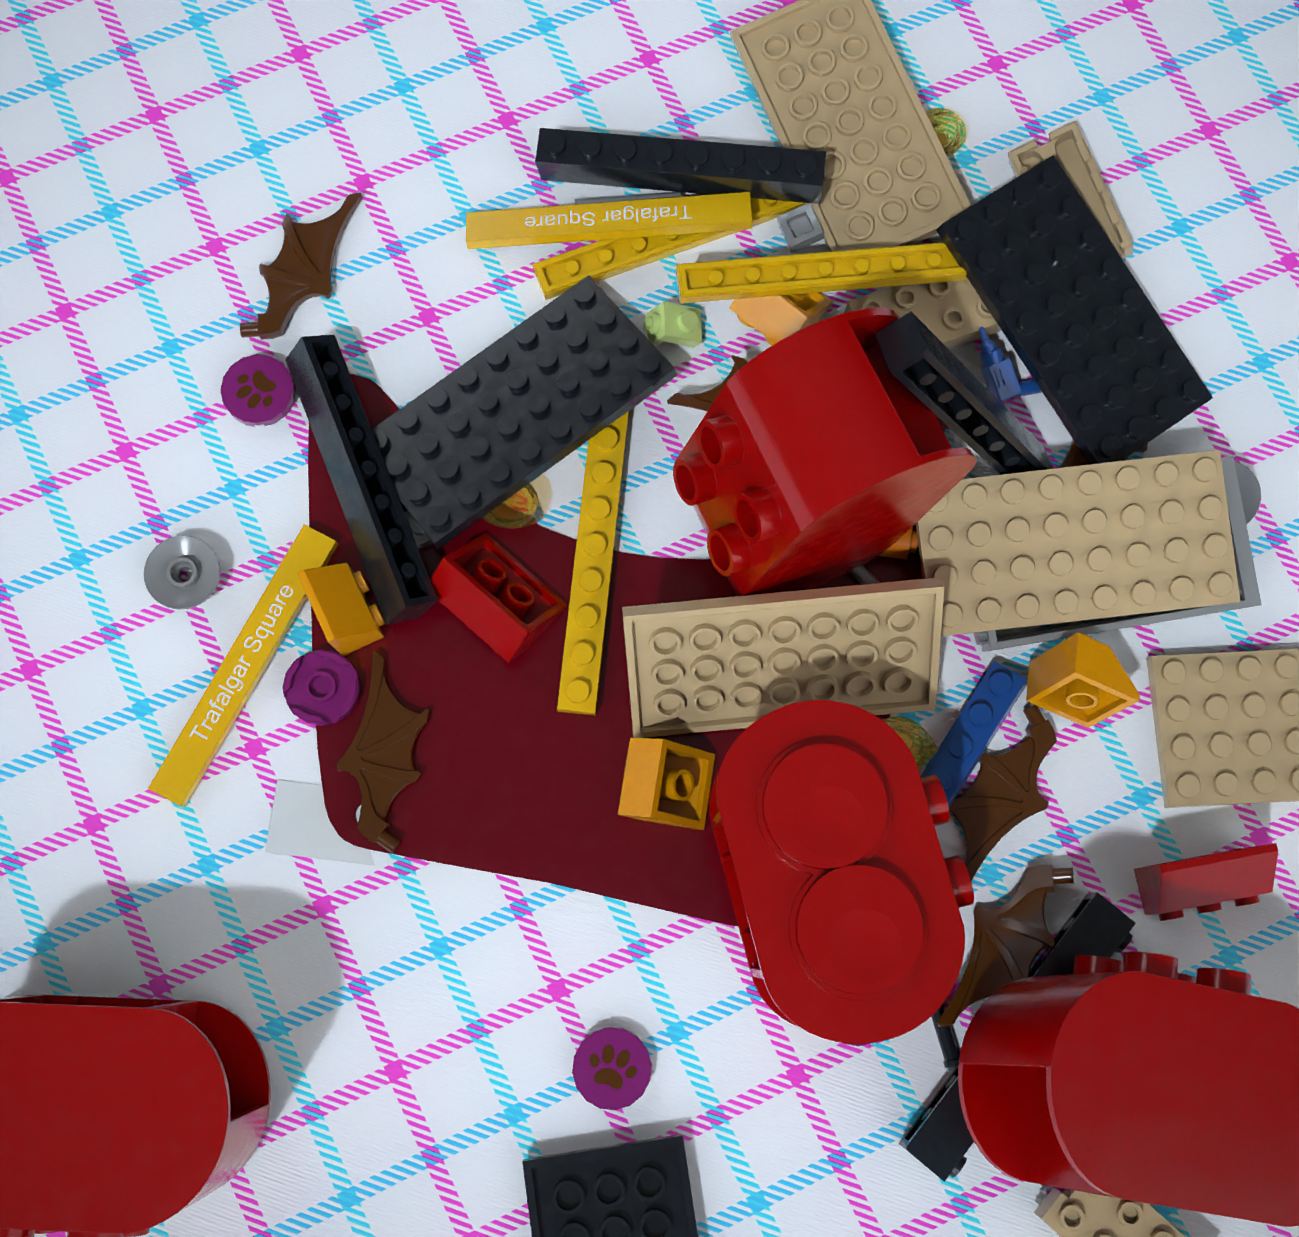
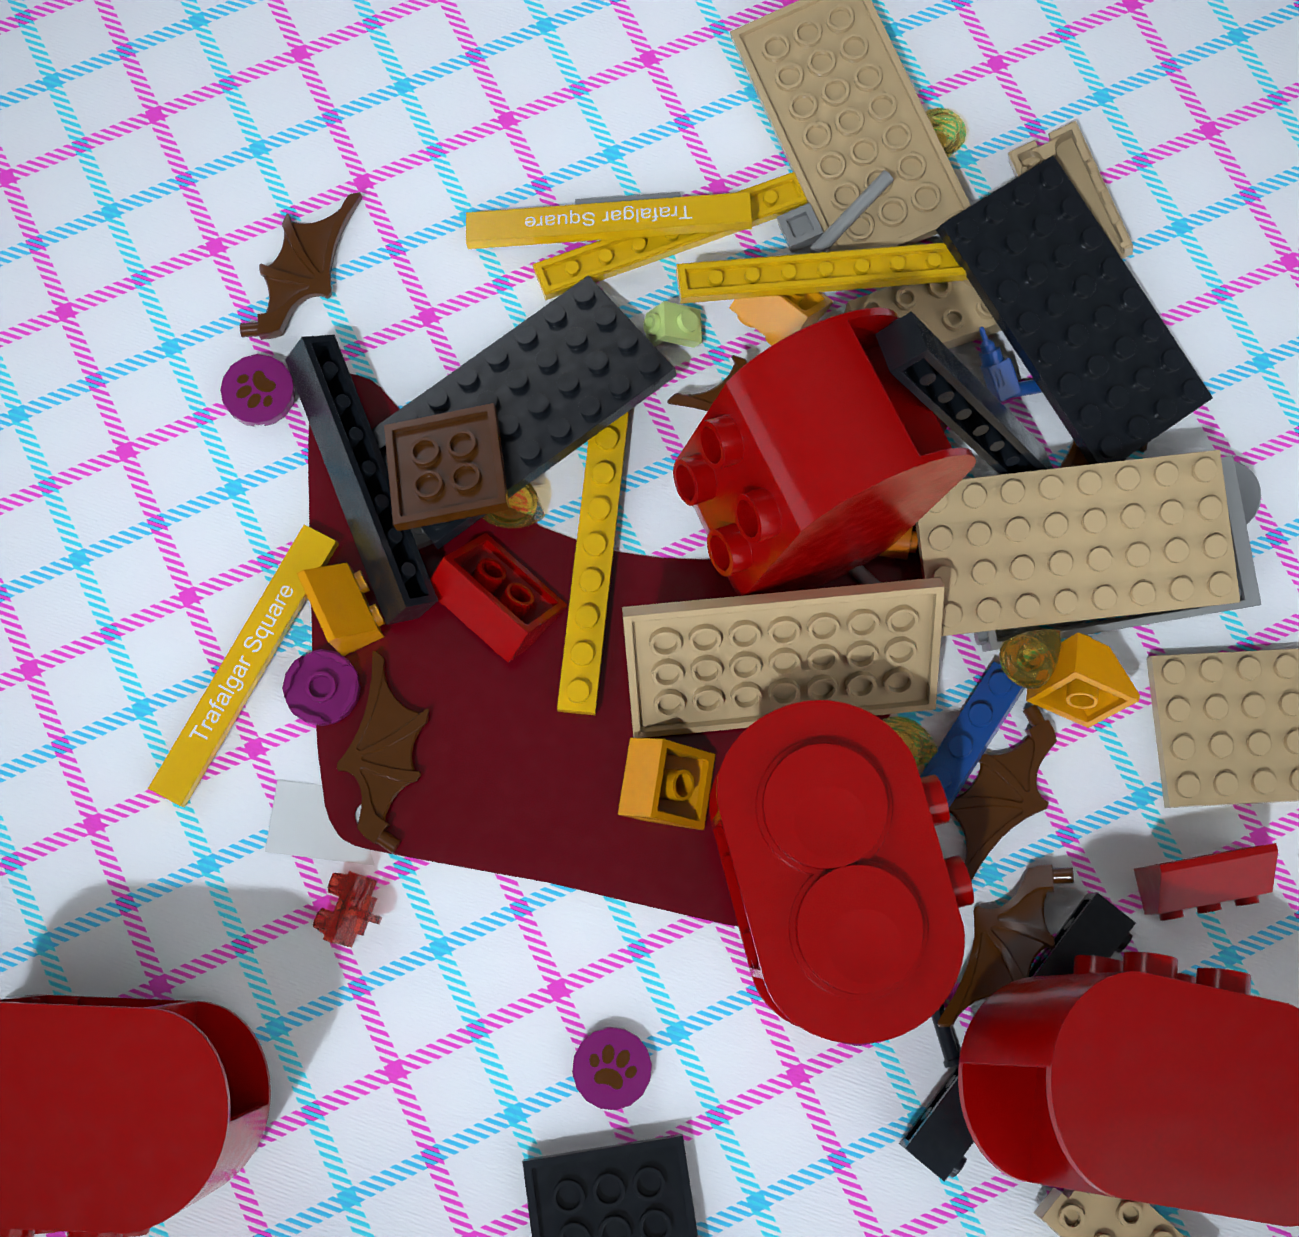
(167, 564): light grey dish -> none
(351, 910): none -> clear red hips
(446, 467): none -> reddish brown plate
(680, 165): black brick -> none
(852, 213): none -> light grey bar
(1031, 657): none -> clear yellow piece

